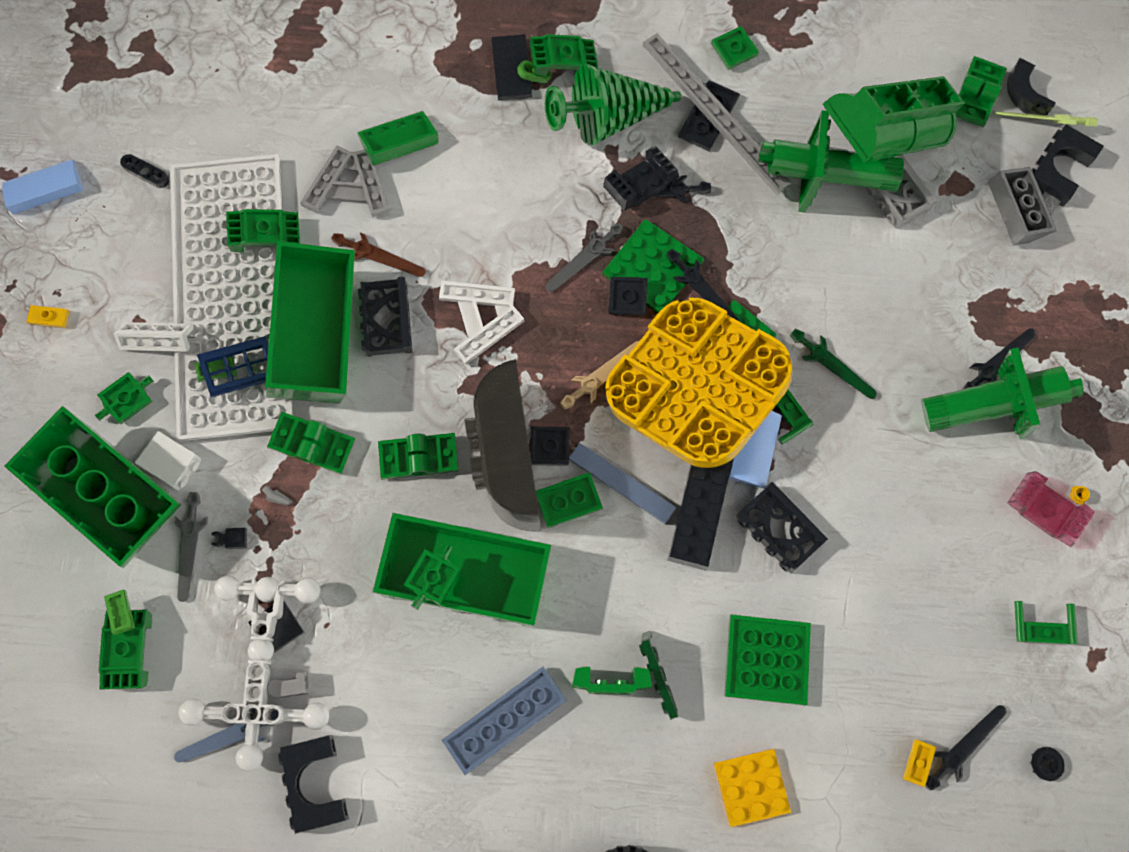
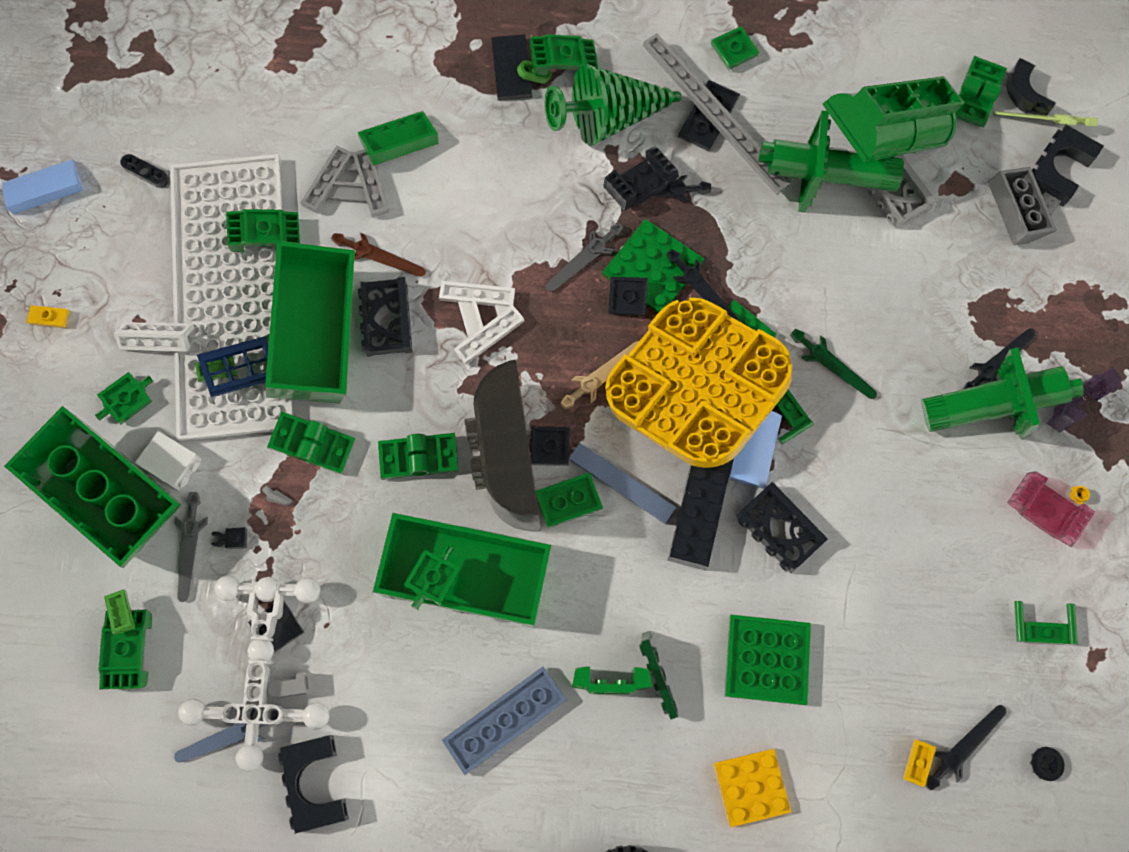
(1097, 387): none -> clear purple plate

